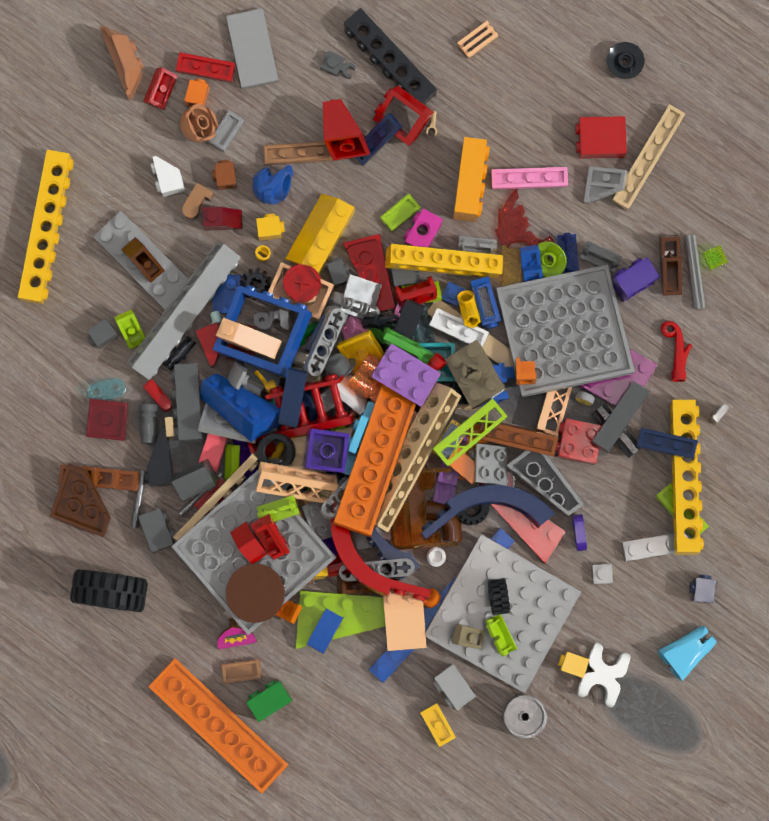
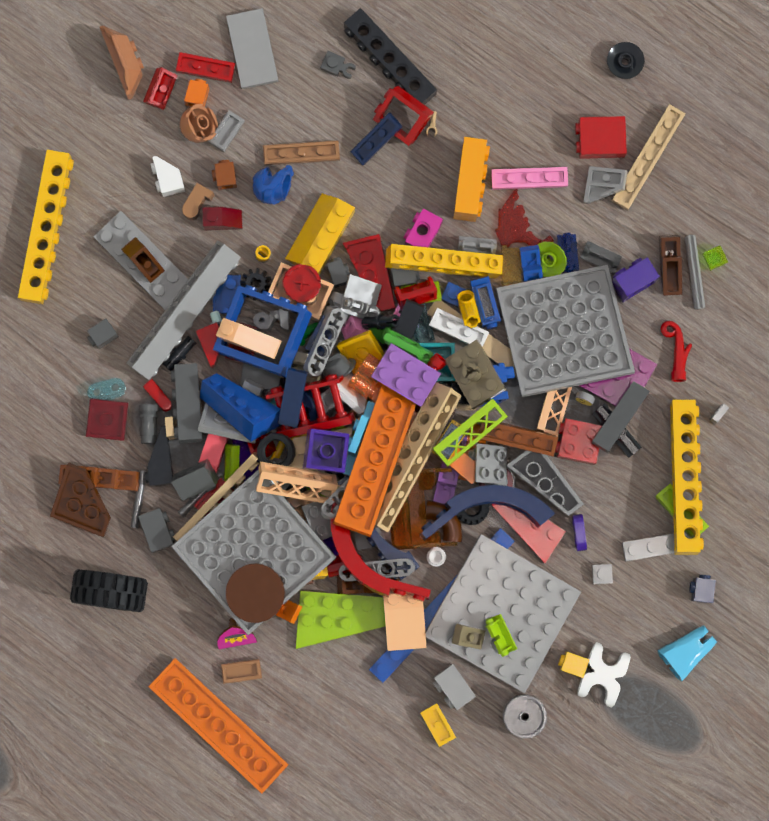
(130, 328): lime slope -> none
(237, 375): light grey slope -> none
(248, 543): red slope -> none
(268, 385): yellow hand -> none
(268, 701): green brick -> none
(270, 227): yellow brick -> none
(270, 536): red hinge -> none
(279, 509): lime hinge -> none
(324, 631): blue slope -> none
(341, 132): red slope -> none
(400, 212): lime tile -> none
(433, 600): orange tile -> none
(489, 30): light nougat tile -> none
(498, 596): black tyre -> none
(525, 372): orange panel -> none
(667, 443): dark blue tile -> none

